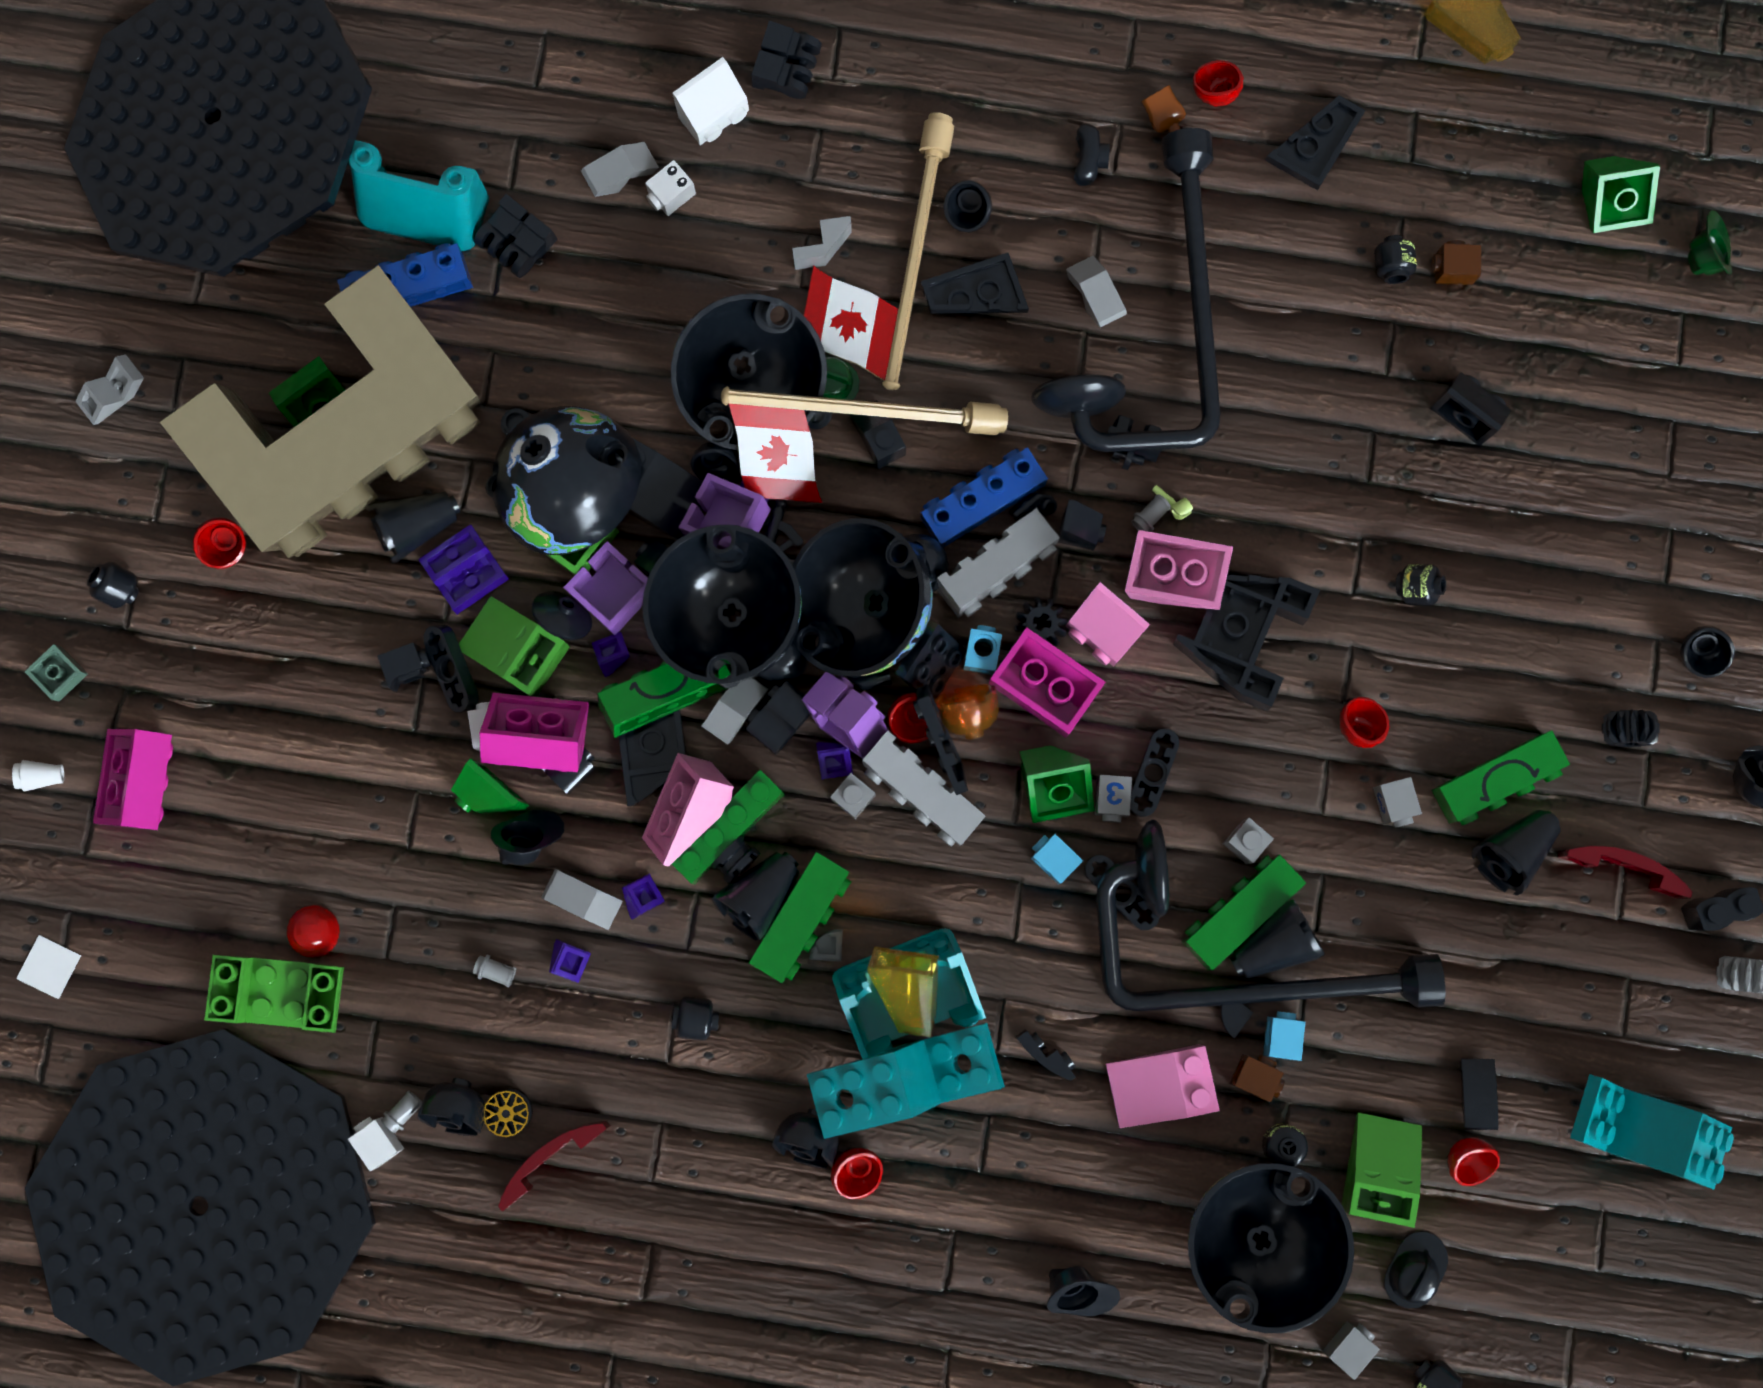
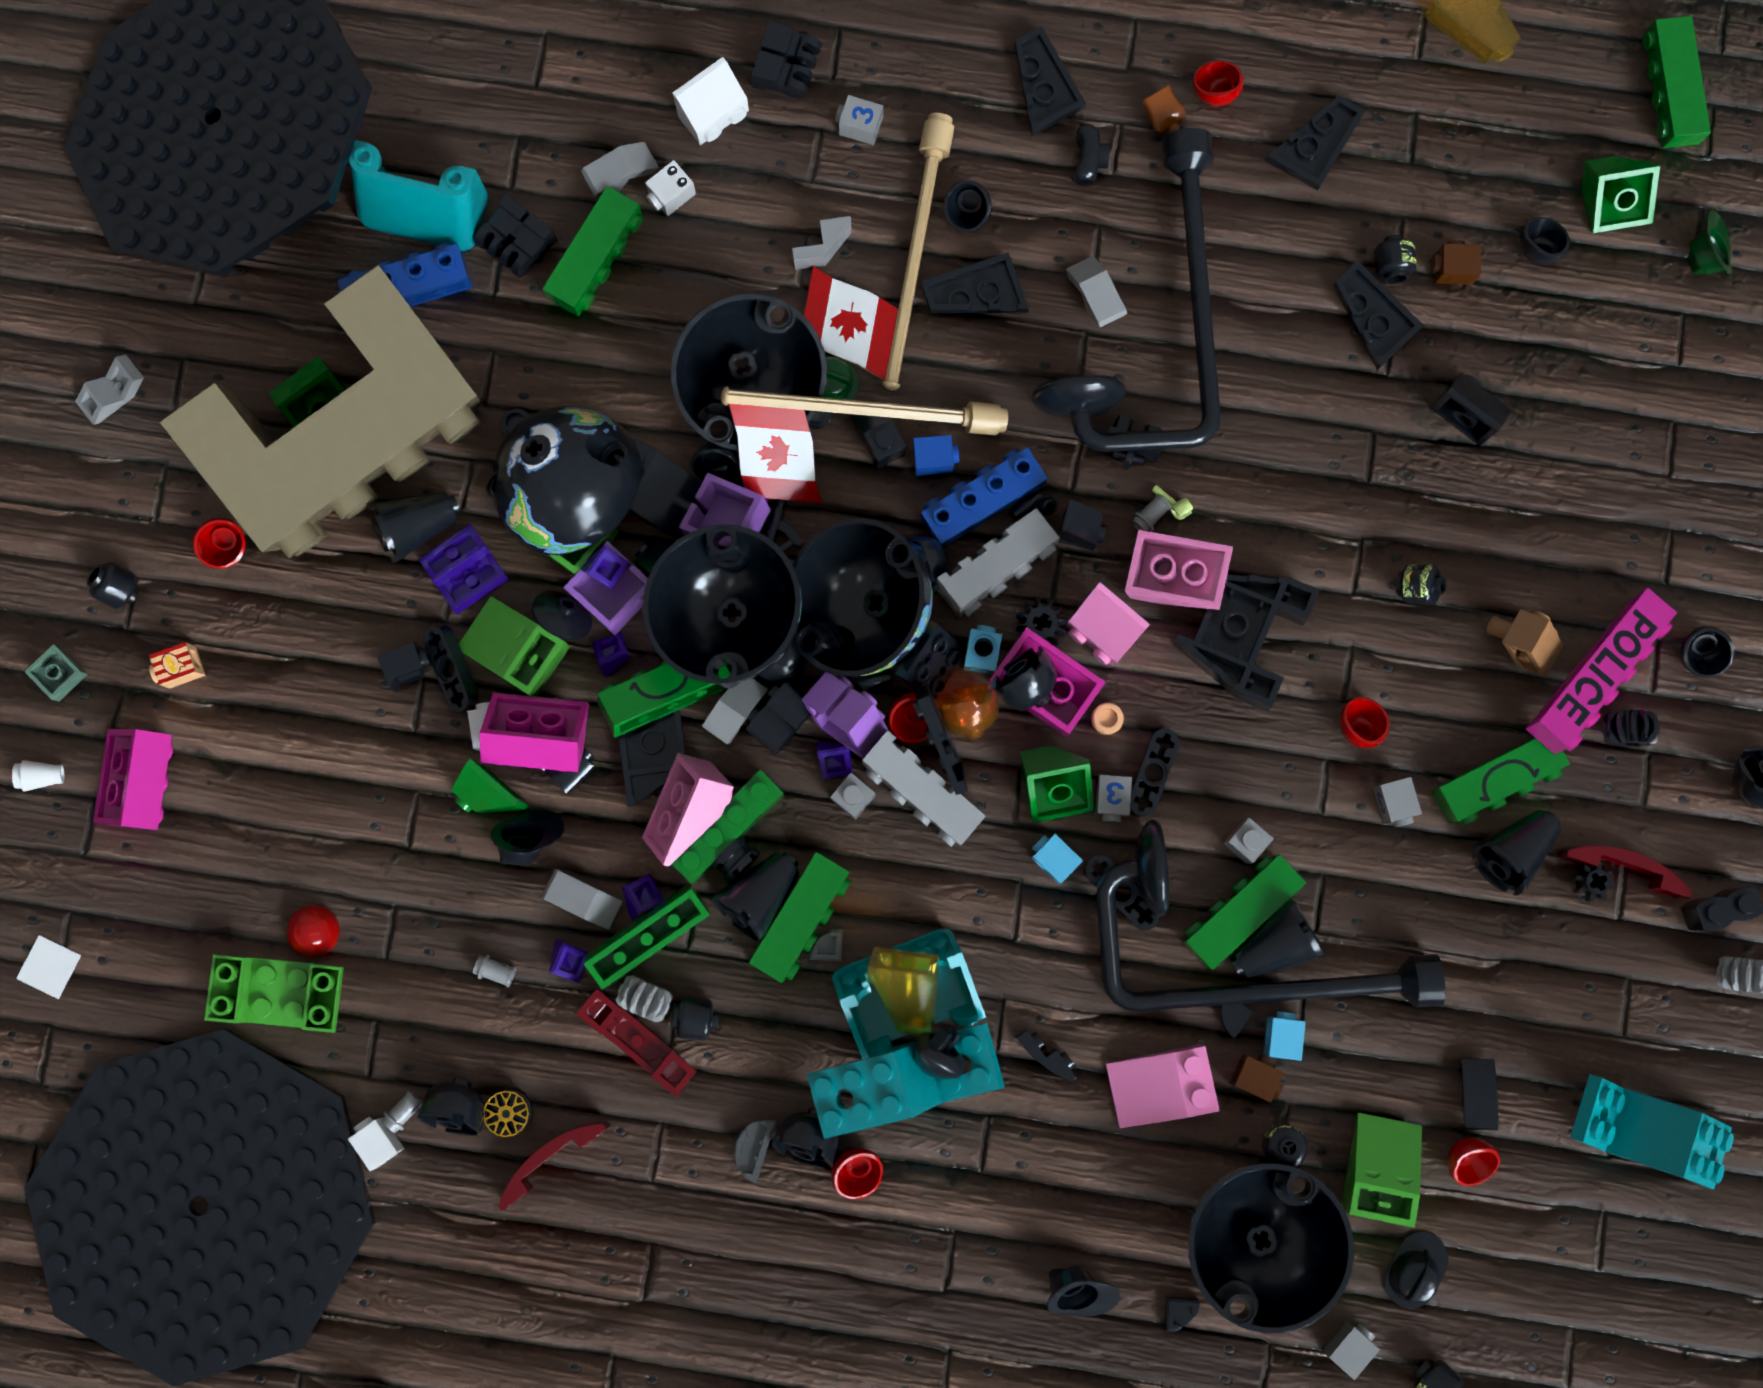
(176, 665): none -> light nougat brick
(593, 251): none -> green brick
(605, 567): none -> dark purple slope
(637, 1041): none -> dark red slope
(644, 998): none -> light grey gear
(646, 936): none -> green brick
(752, 1147): none -> dark grey plate
(859, 119): none -> light grey brick
(934, 455): none -> blue brick
(937, 1055): none -> black piece
(1027, 680): none -> black cylinder
(1045, 82): none -> black wing
(1107, 718): none -> light nougat tile
(1179, 1312): none -> black tile
(1375, 313): none -> black wing
(1529, 640): none -> medium nougat brick
(1544, 240): none -> black piece
(1600, 886): none -> black gear
(1601, 672): none -> dark pink brick
(1676, 82): none -> green brick

